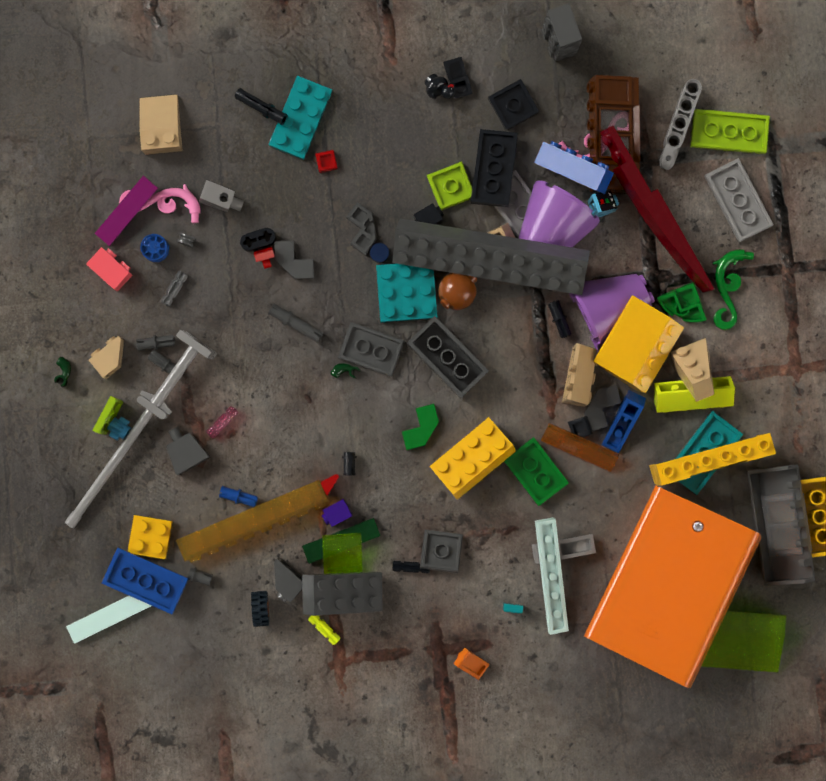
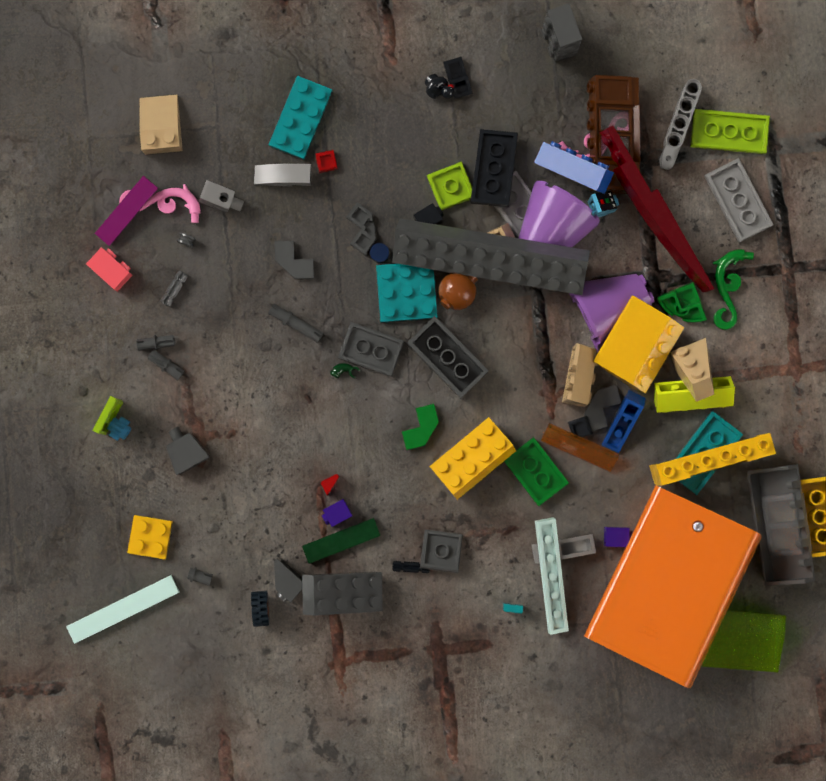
(66, 369): dark green arm -> none
(109, 358): tan slope -> none
(145, 580): blue plate -> none
(154, 248): blue wheel -> none
(154, 405): light grey piece -> none
(222, 422): clear pink axle -> none
(238, 496): blue axle -> none
(252, 520): clear yellow brick -> none
(259, 243): black beam -> none
(264, 255): red tile -> none
(267, 110): black pin -> none
(283, 174): none -> light grey slope
(324, 629): neon yellow axle -> none
(342, 553): clear neon green tile -> none
(349, 463): black pin -> none
(471, 663): orange tile -> none
(513, 105): black plate -> none
(559, 319): black axle -> none
(616, 536): none -> dark purple brick

